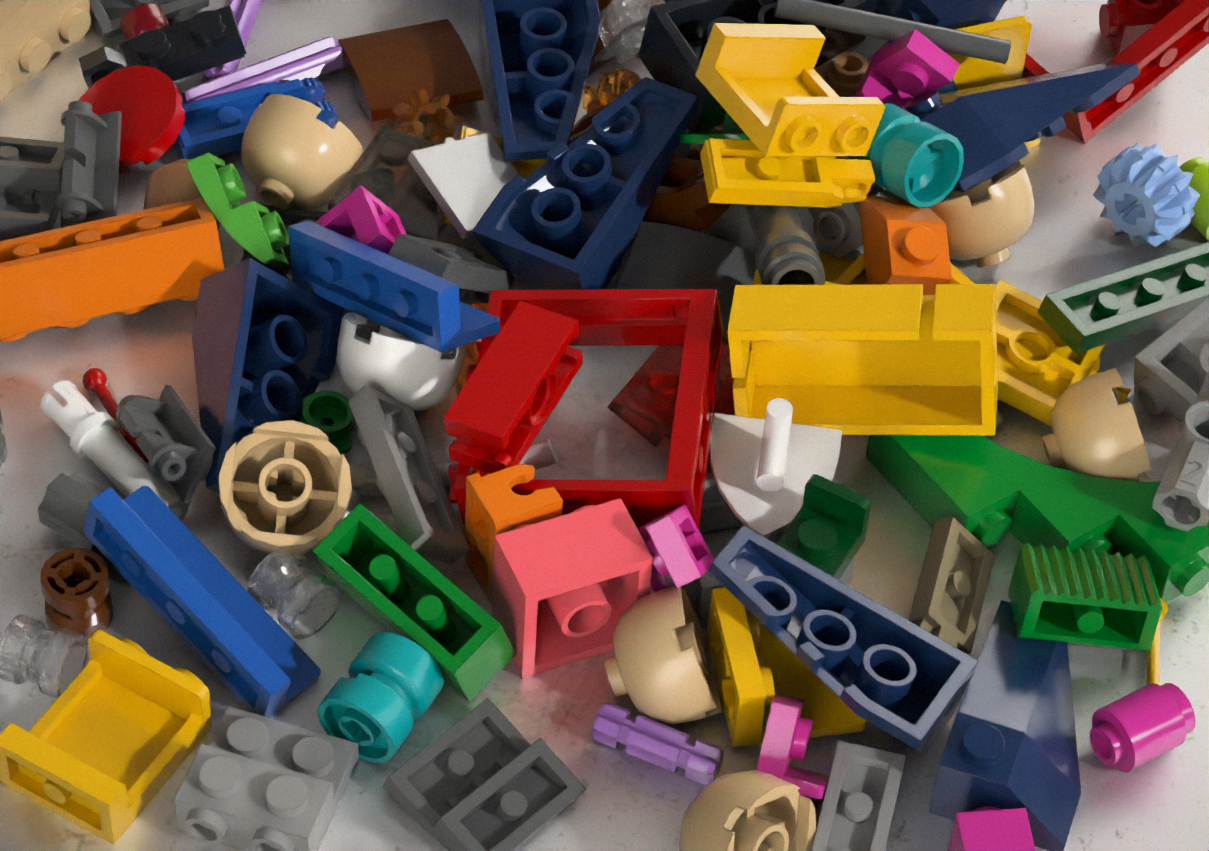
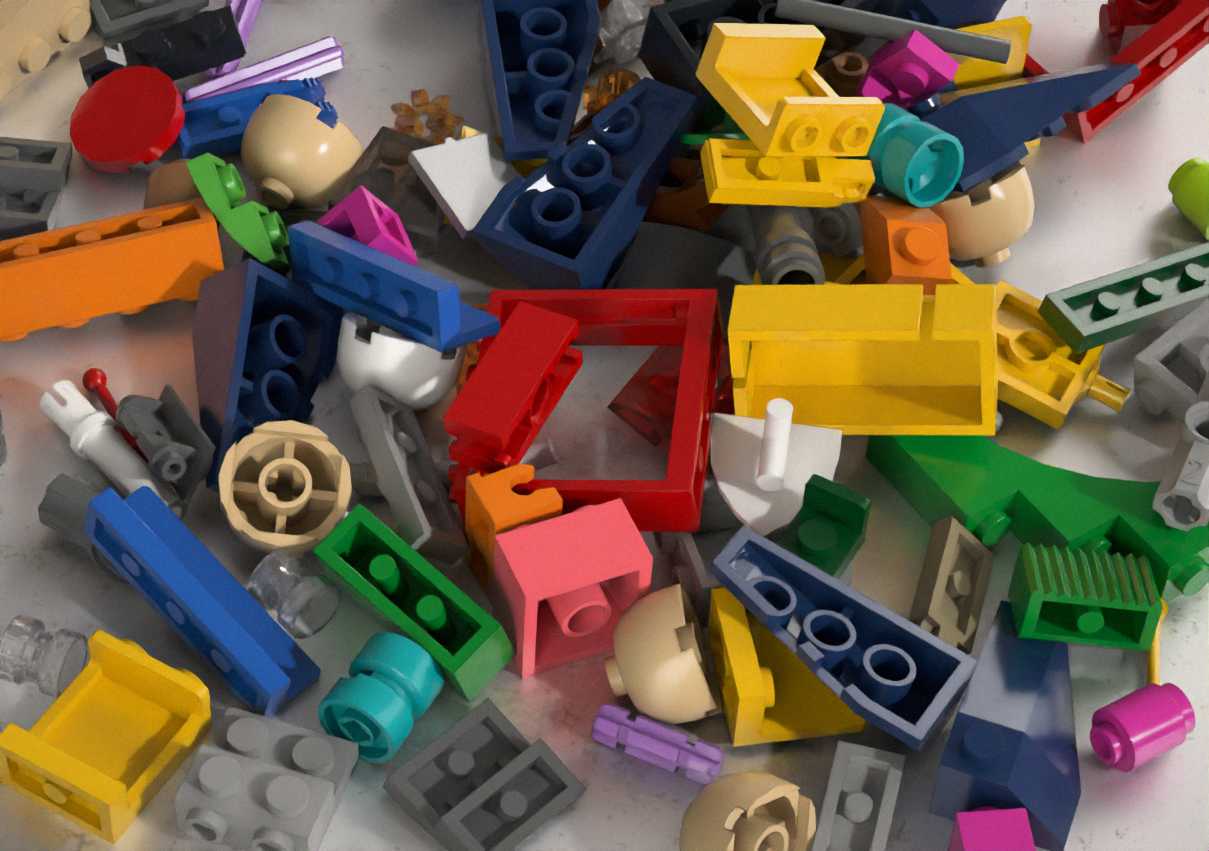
(76, 591): reddish brown wheel -> none
(89, 164): dark grey hinge -> none
(142, 19): dark red hinge -> none
(334, 409): green plate -> none
(410, 59): reddish brown slope -> none
(453, 264): dark grey hinge -> none
(676, 549): dark pink bracket -> none
(788, 738): dark pink bracket -> none
(1097, 432): tan cylinder -> none
(1146, 195): light blue gear -> none

